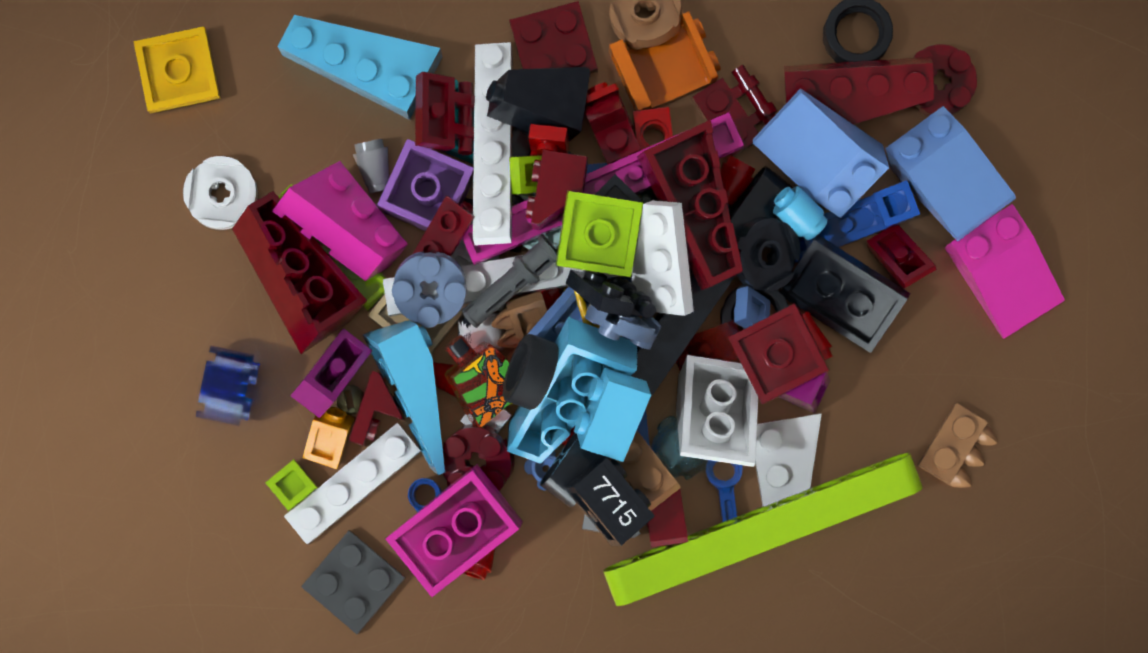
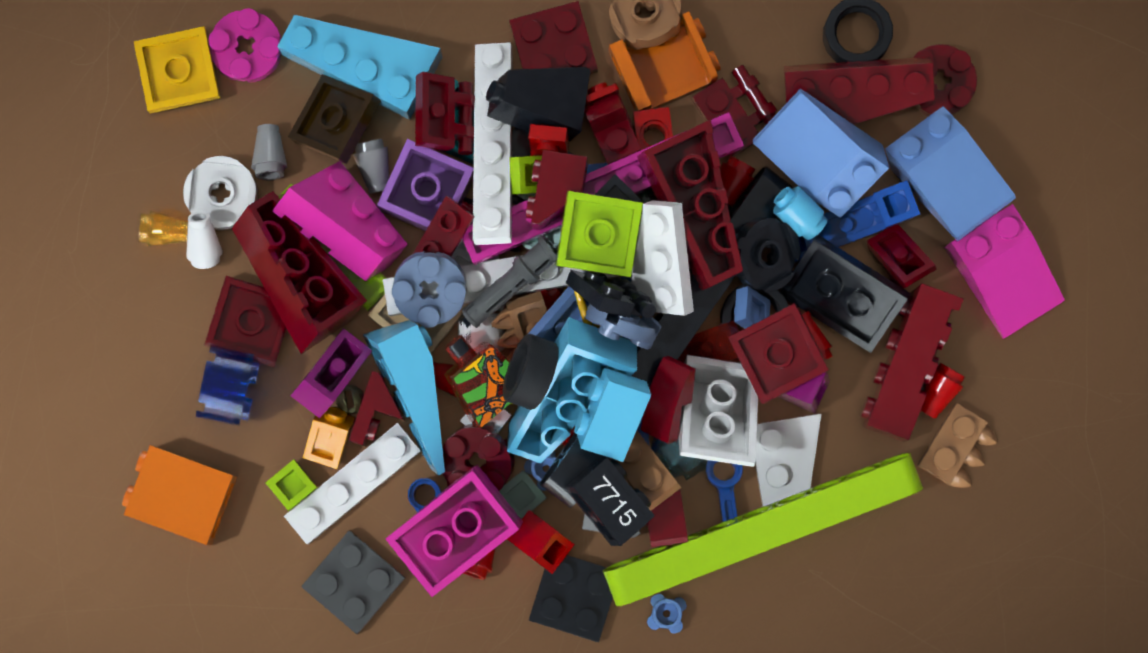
(161, 229): none -> clear yellow cone
(179, 495): none -> orange panel
(202, 242): none -> white cone
(226, 38): none -> dark pink plate
(246, 322): none -> dark red plate
(268, 154): none -> light grey cone
(334, 118): none -> dark brown plate
(522, 494): none -> sand green plate
(541, 542): none -> red brick
(573, 599): none -> black plate
(658, 620): none -> medium blue plate
(669, 391): none -> dark red slope
(910, 362): none -> dark red wedge
(941, 390): none -> red cone

